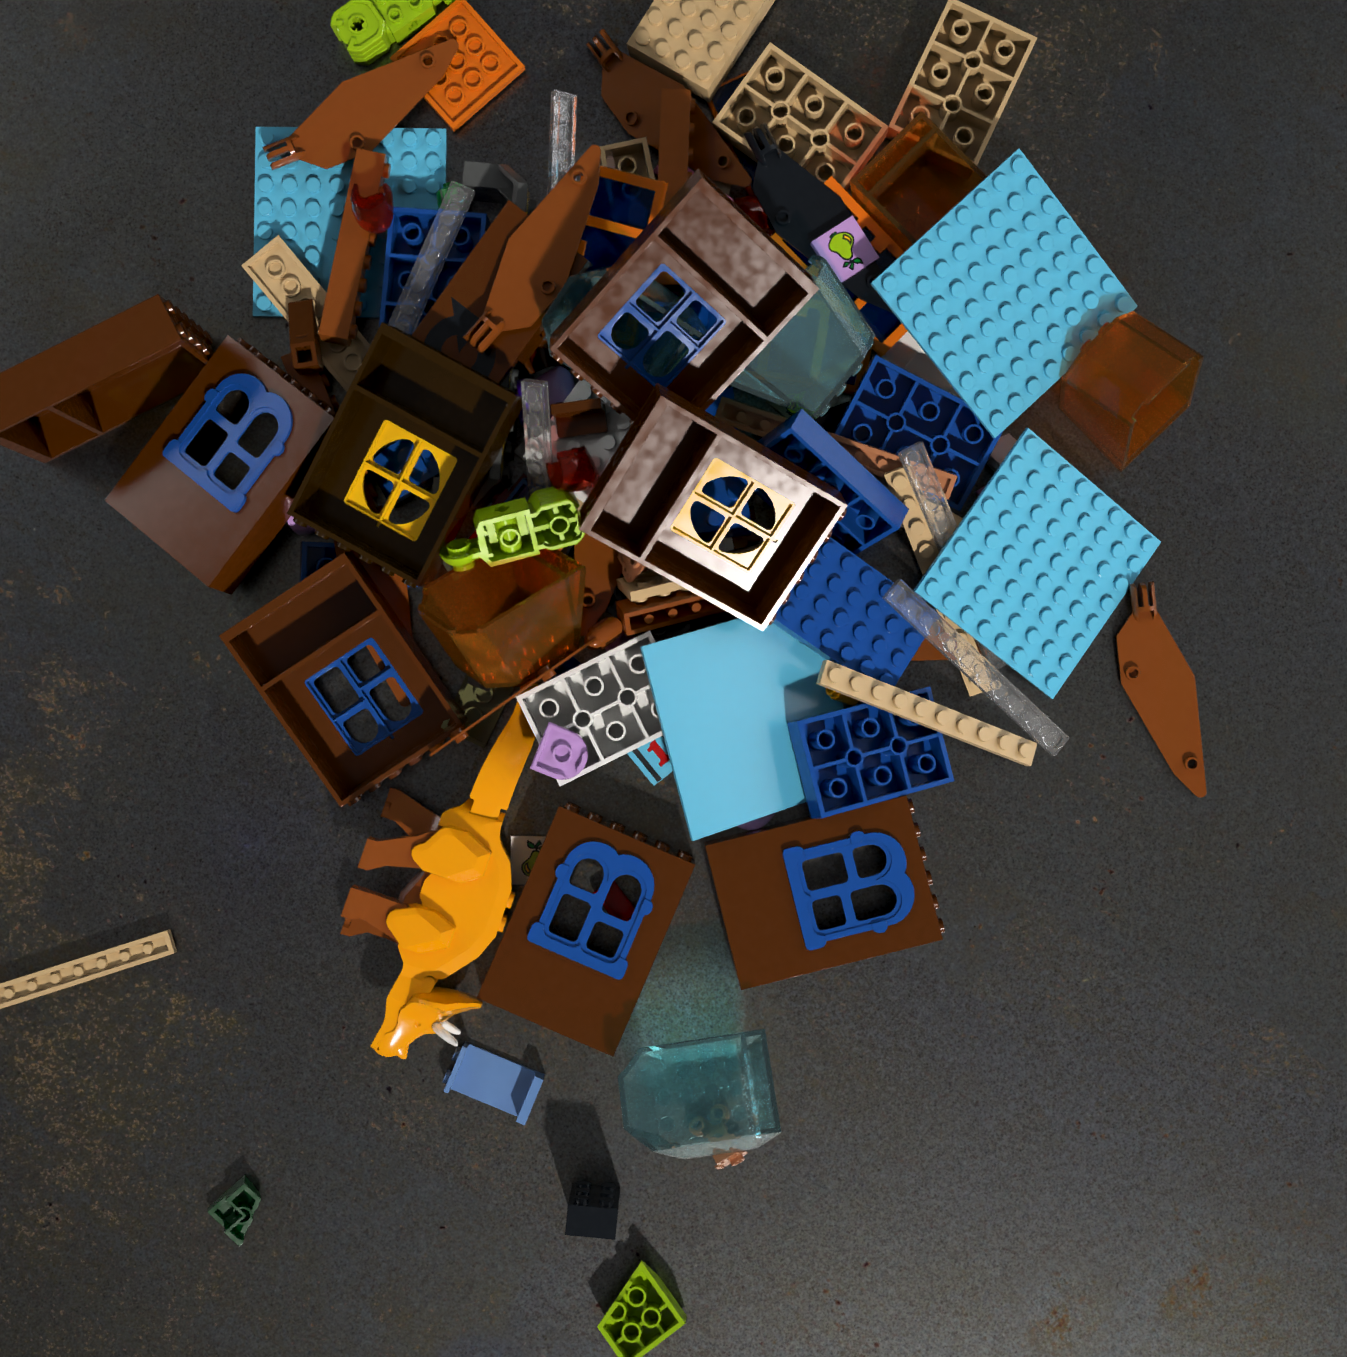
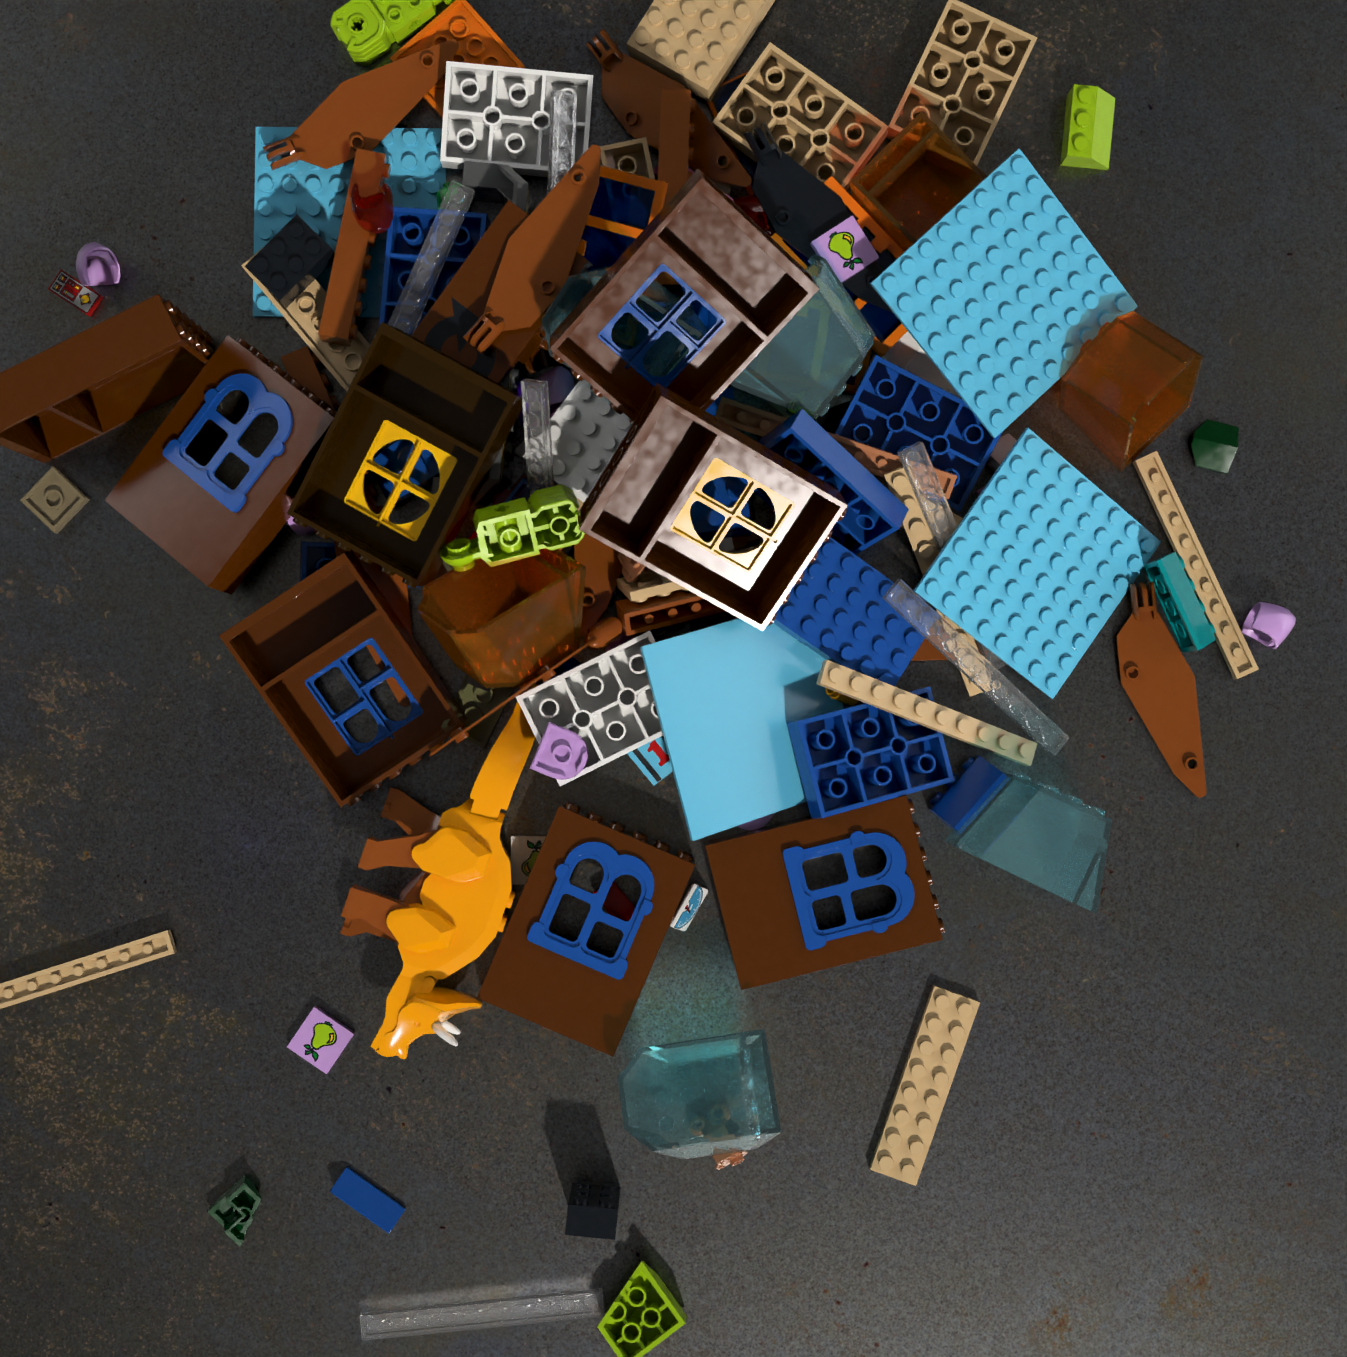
(55, 499): none -> dark tan tile
(74, 293): none -> tile
(97, 265): none -> lavender piece
(291, 260): none -> black brick
(304, 338): reddish brown slope -> none
(321, 1039): none -> lavender tile
(367, 1200): none -> blue slope
(482, 1314): none -> clear plate
(494, 1080): medium blue panel -> none
(505, 115): none -> white brick
(573, 470): clear red piece -> none
(580, 418): reddish brown panel -> none
(688, 906): none -> slope
(924, 1085): none -> tan plate
(966, 792): none -> blue slope
(1040, 838): none -> clear light blue windscreen
(1087, 128): none -> lime slope
(1180, 603): none -> teal slope
(1197, 567): none -> tan plate
(1215, 446): none -> dark green slope
(1268, 624): none -> lavender piece

